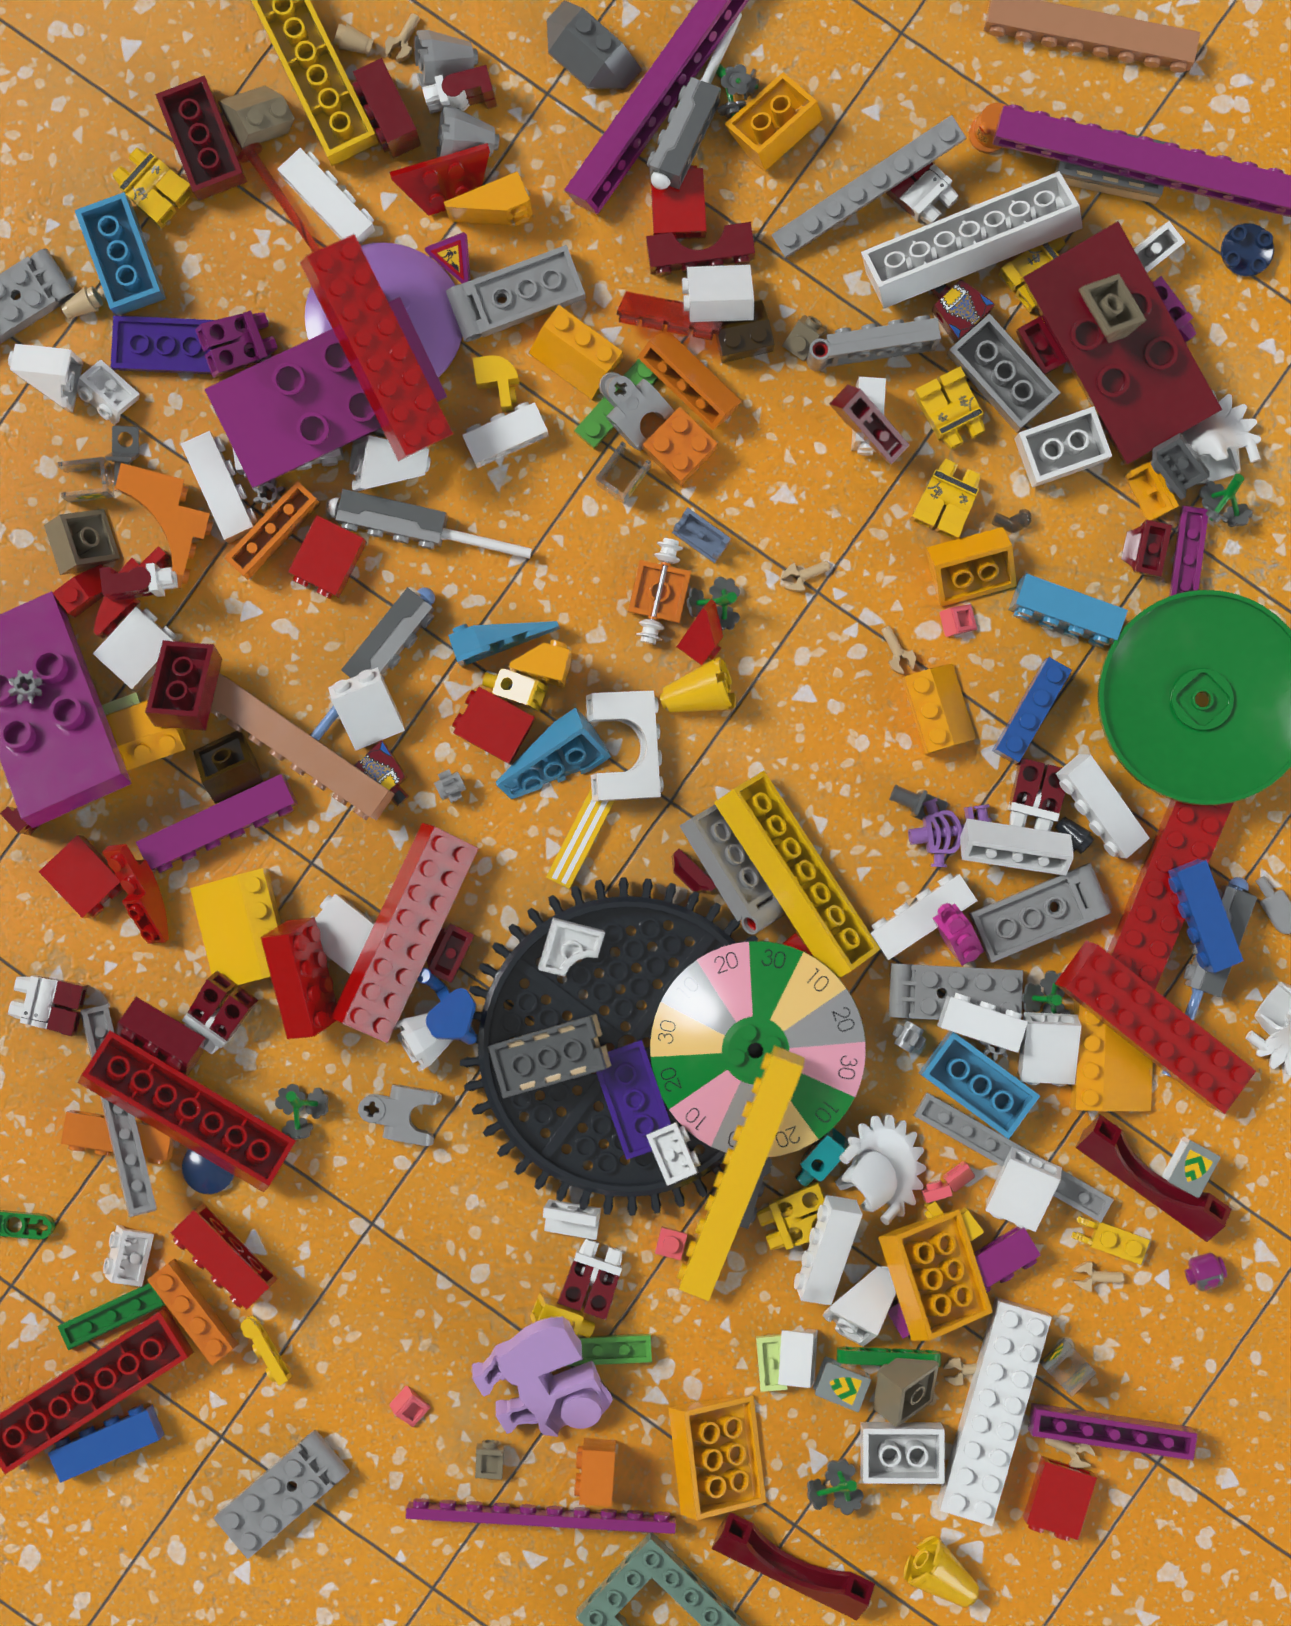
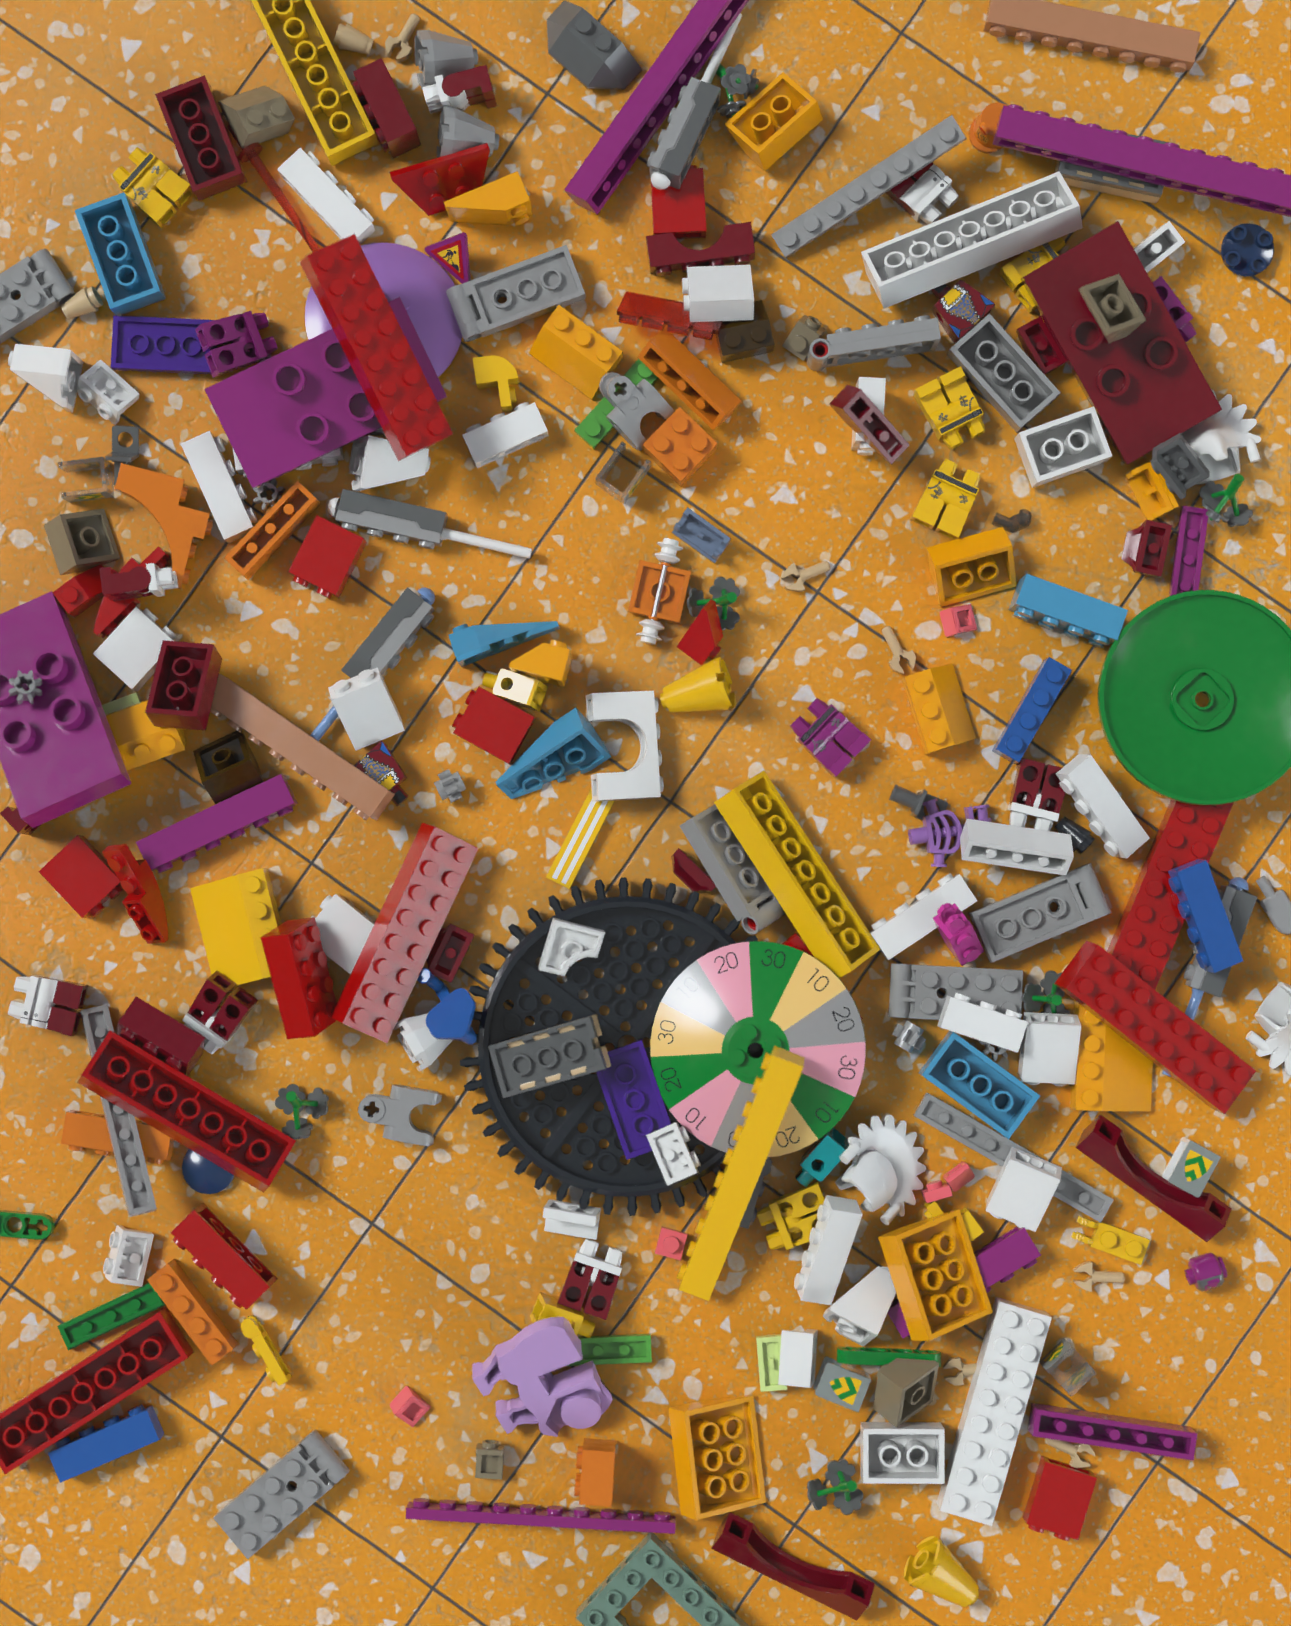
(829, 727): none -> magenta hips

